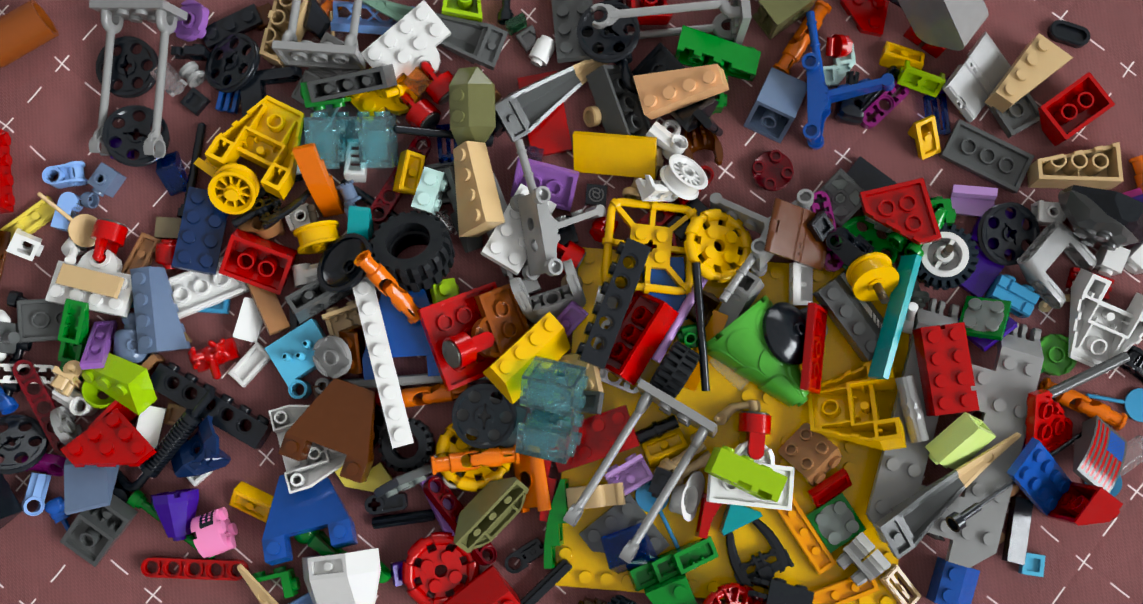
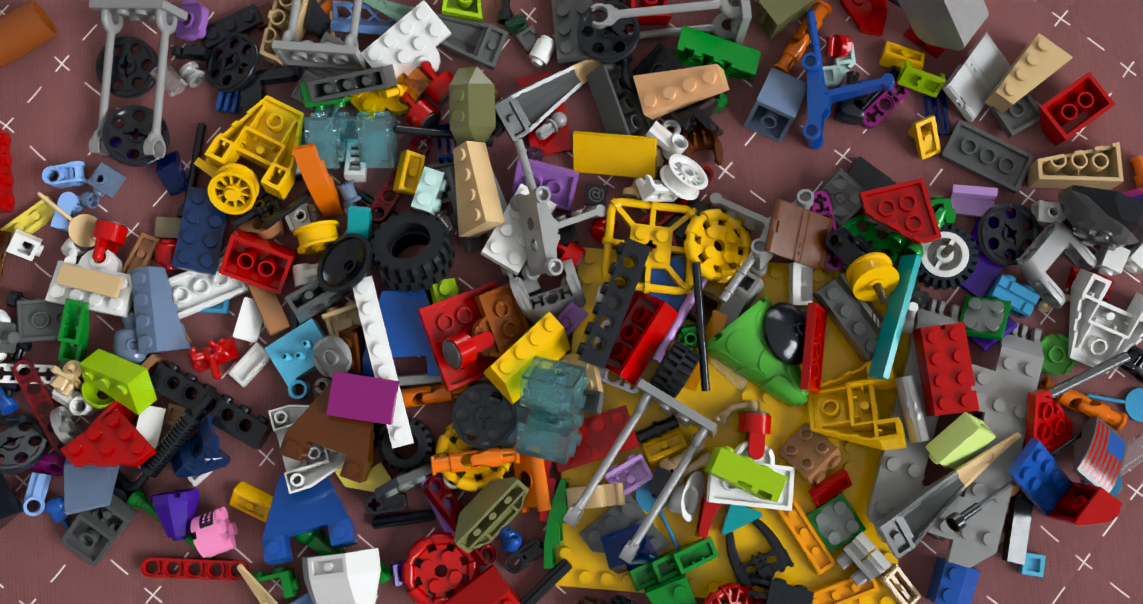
(98, 345): medium lavender tile -> none
(195, 101): black tile -> none
(362, 398): none -> magenta tile
(399, 297): orange piece -> none
(510, 539): none -> blue piece
(551, 125): none -> light grey axle
(592, 116): tan tile -> none
(772, 170): dark red dish -> none
(820, 226): black tile -> none
(1068, 34): black tile -> none

